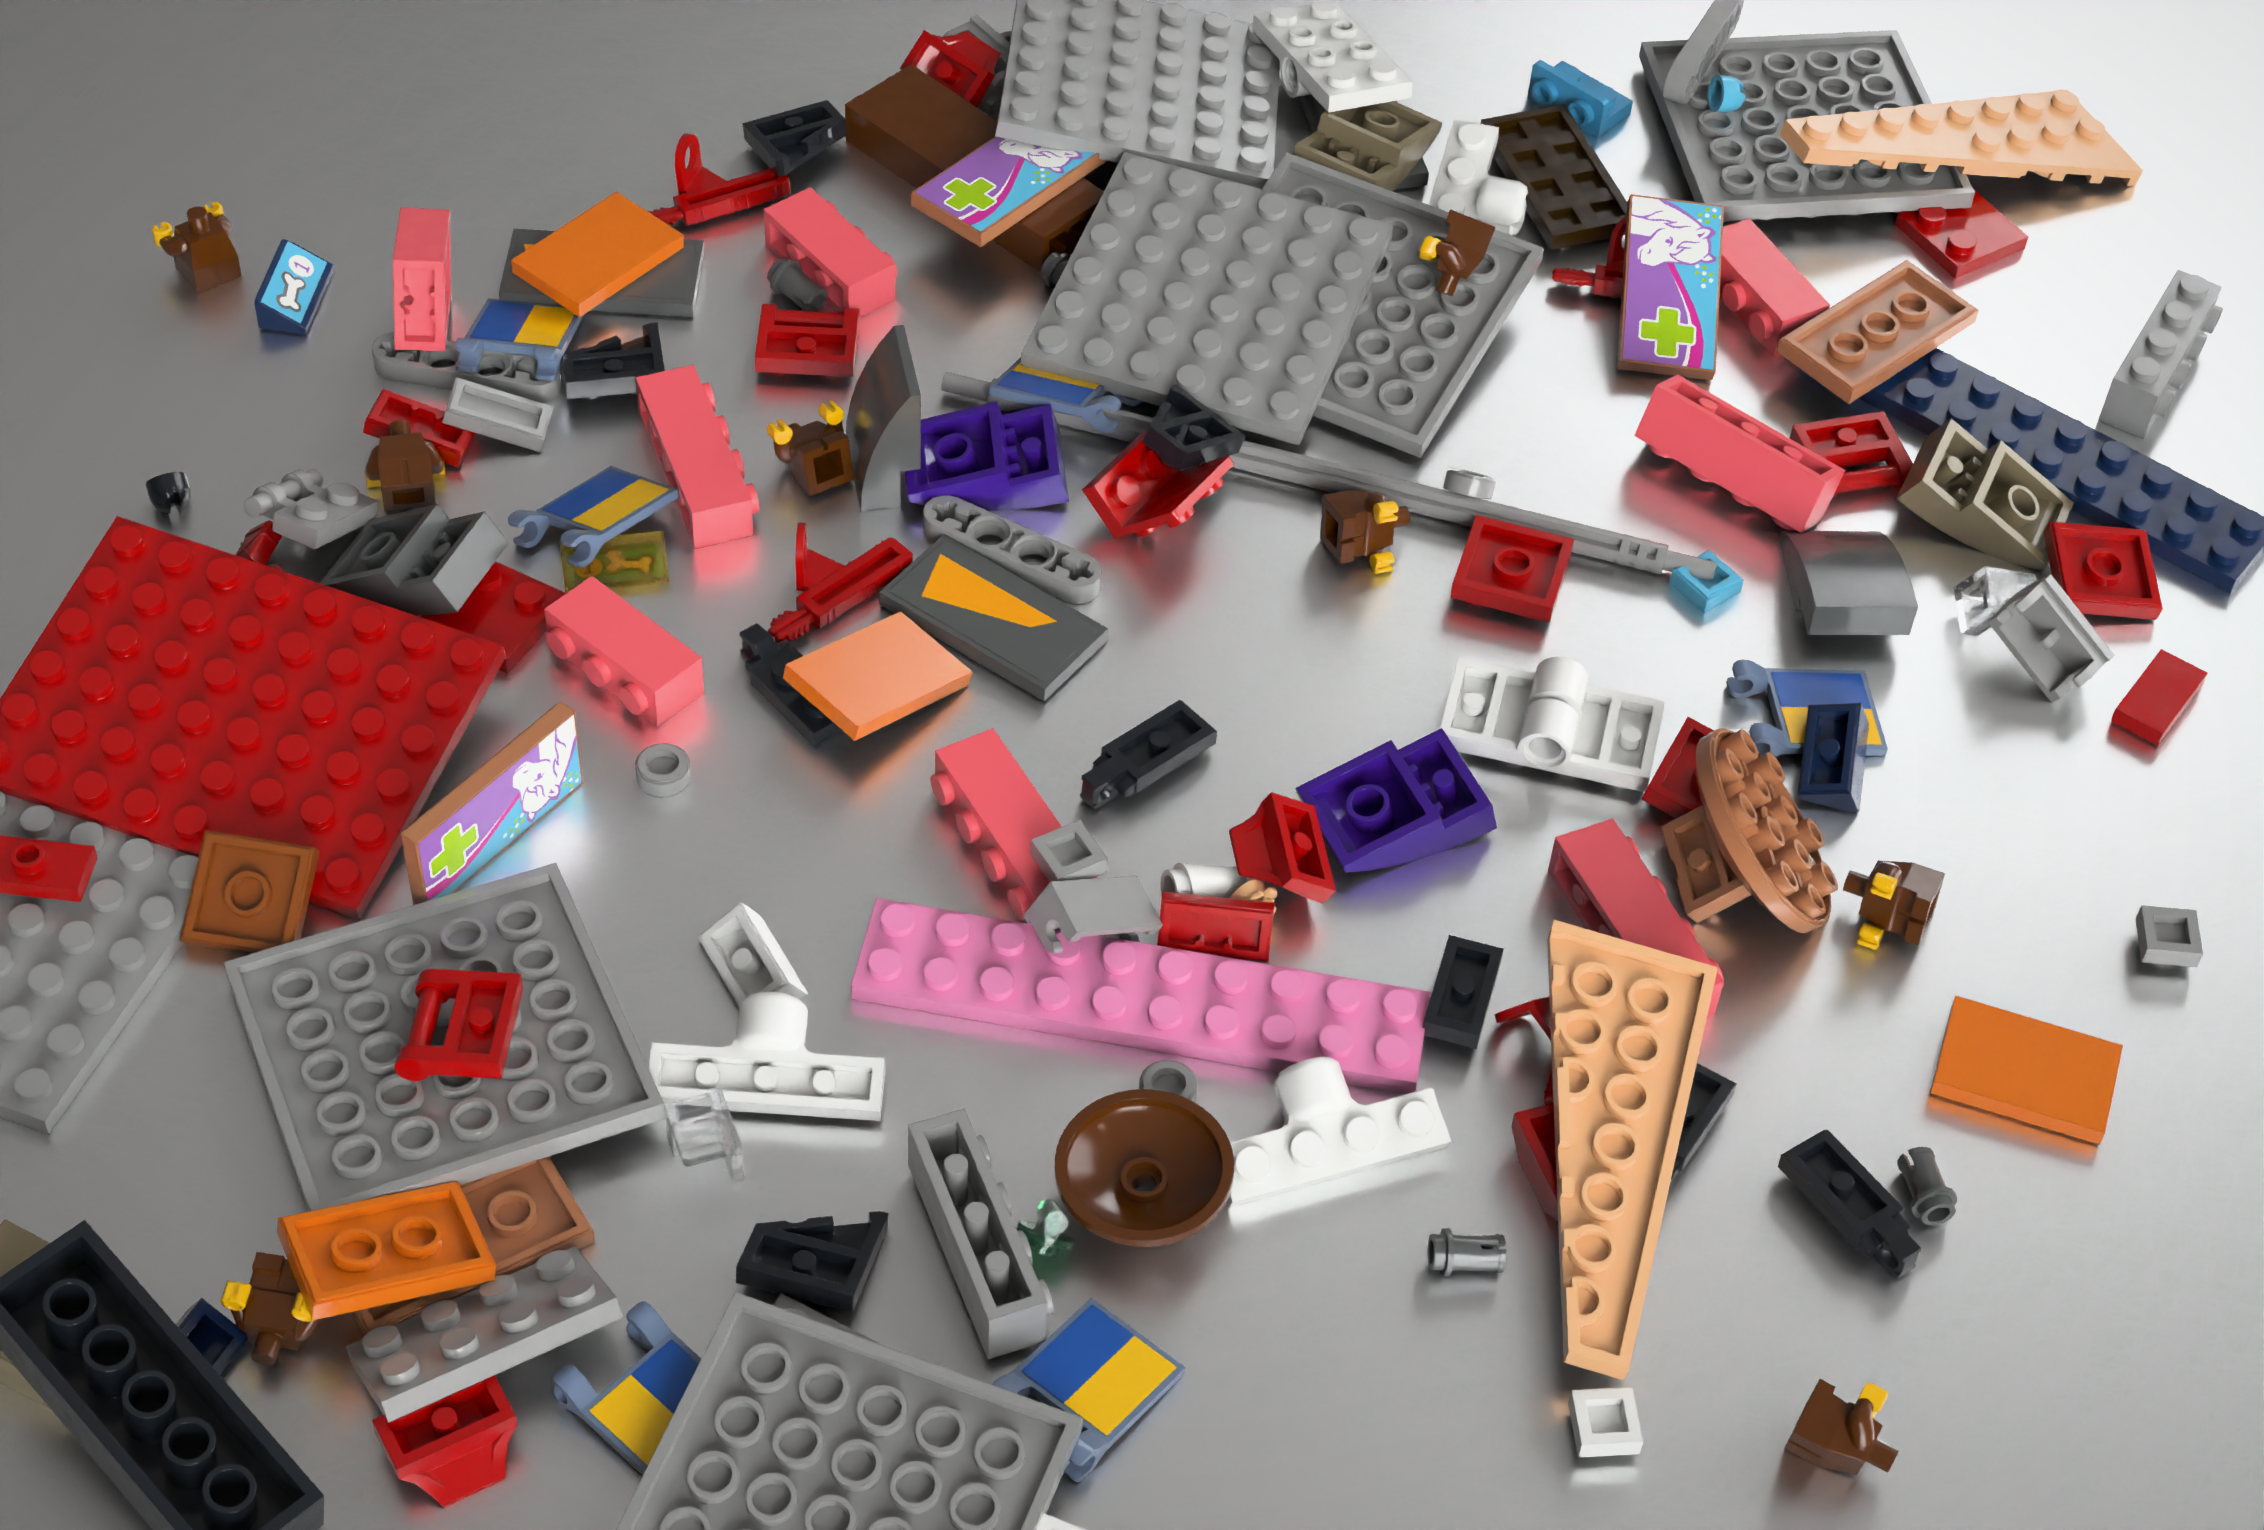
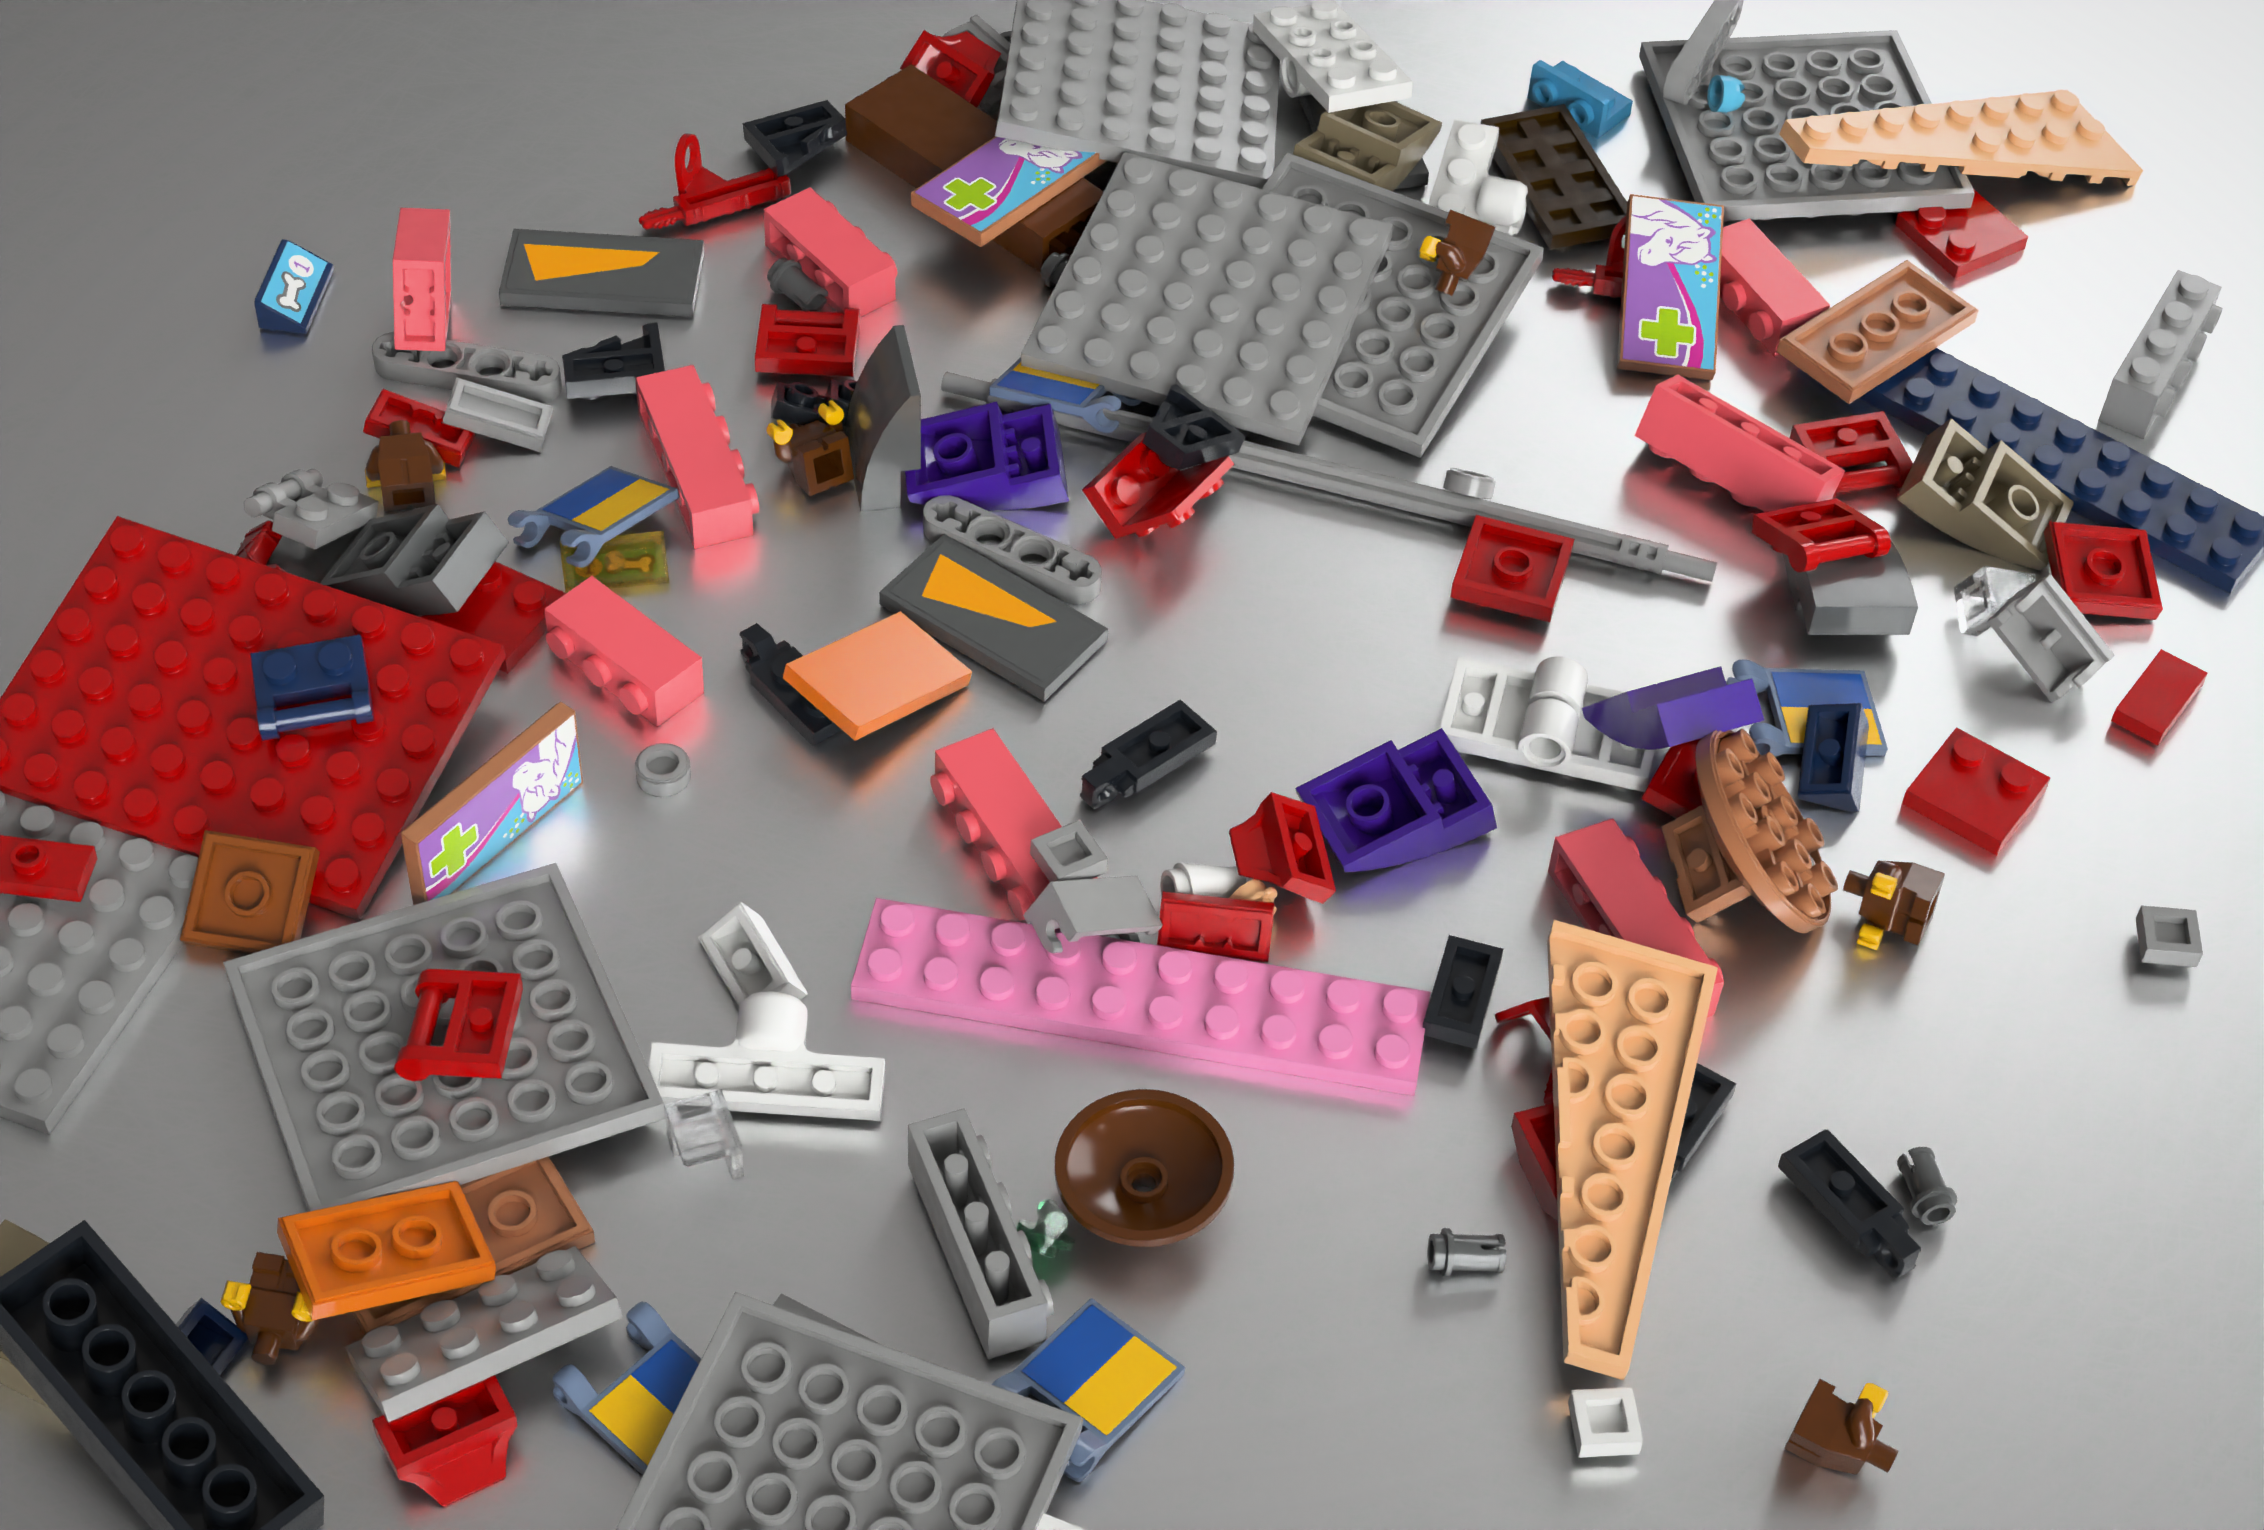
(169, 489): black hinge -> none
(201, 247): reddish brown piece -> none
(308, 675): none -> dark blue plate
(519, 329): flag -> none
(597, 254): orange tile -> none
(800, 402): none -> black slope
(813, 1259): black wing -> none
(835, 588): red piece -> none
(1170, 1077): light grey tile -> none
(1331, 1133): white plate -> none
(1361, 525): reddish brown piece -> none
(1676, 710): none -> dark purple slope
(1706, 593): medium azure tile -> none
(1821, 533): none -> red plate
(1976, 791): none -> red plate
(2027, 1069): orange tile -> none

